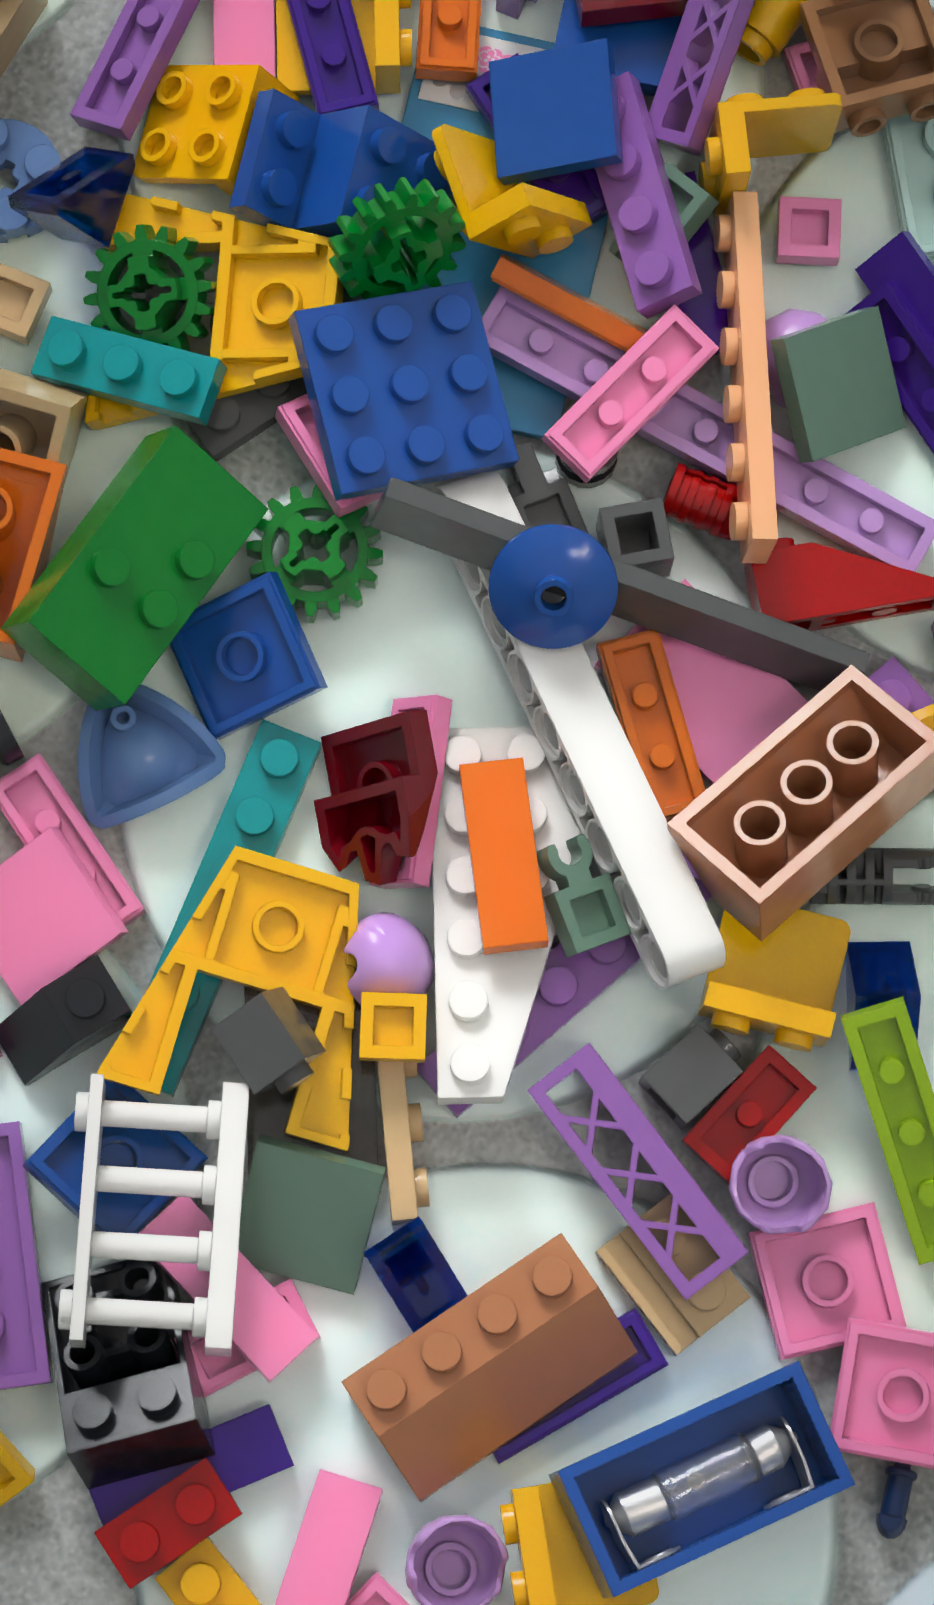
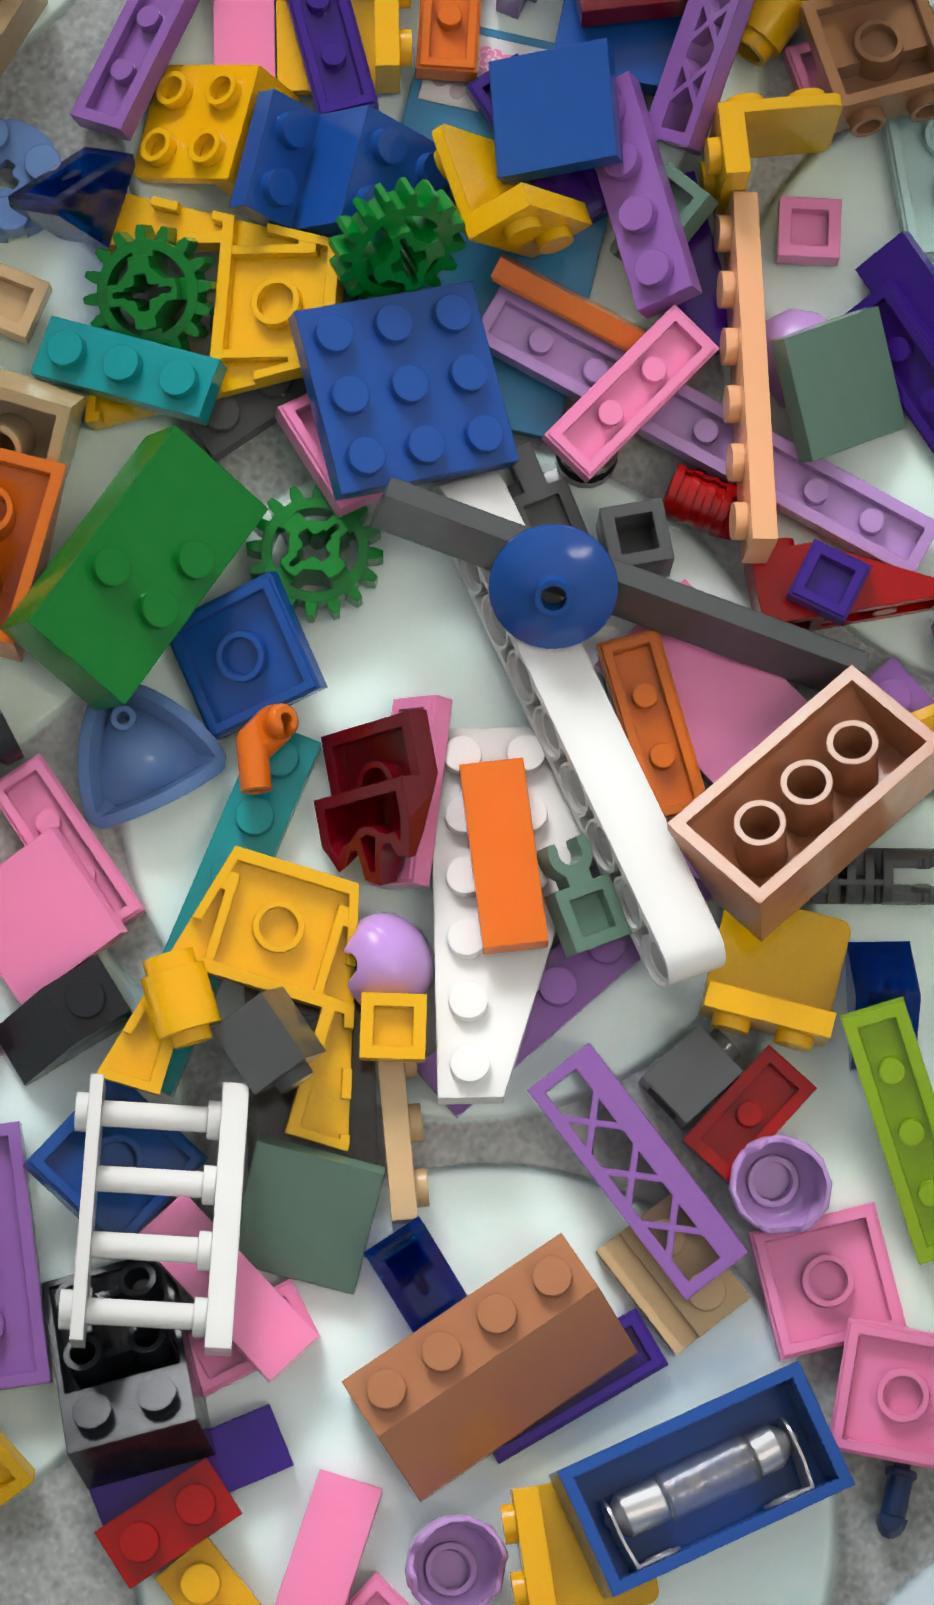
(180, 997): none -> yellow brick
(259, 742): none -> orange arm
(828, 582): none -> dark purple tile

